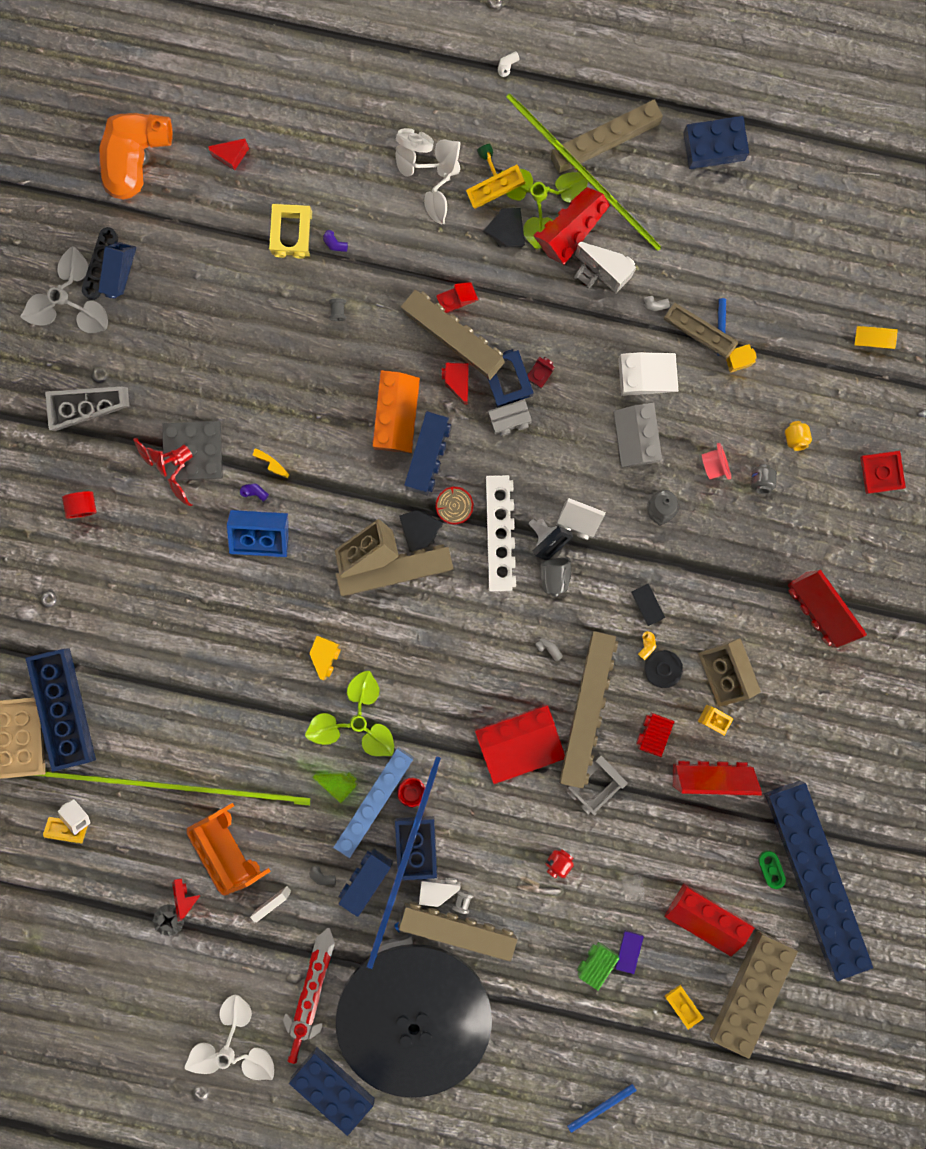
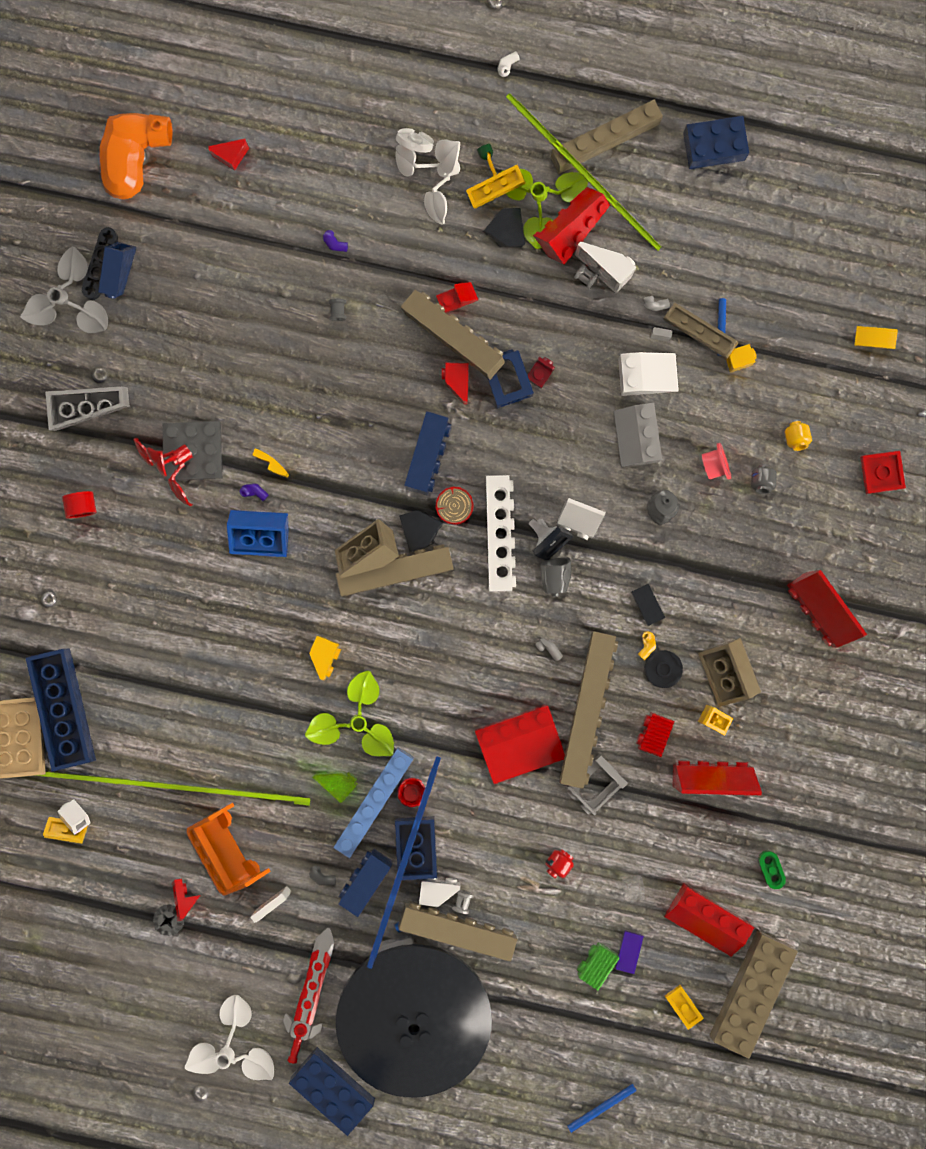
(280, 211): light yellow panel -> none
(396, 412): orange slope -> none
(510, 417): light grey brick -> none
(661, 334): none -> light grey tile
(818, 880): dark blue brick -> none

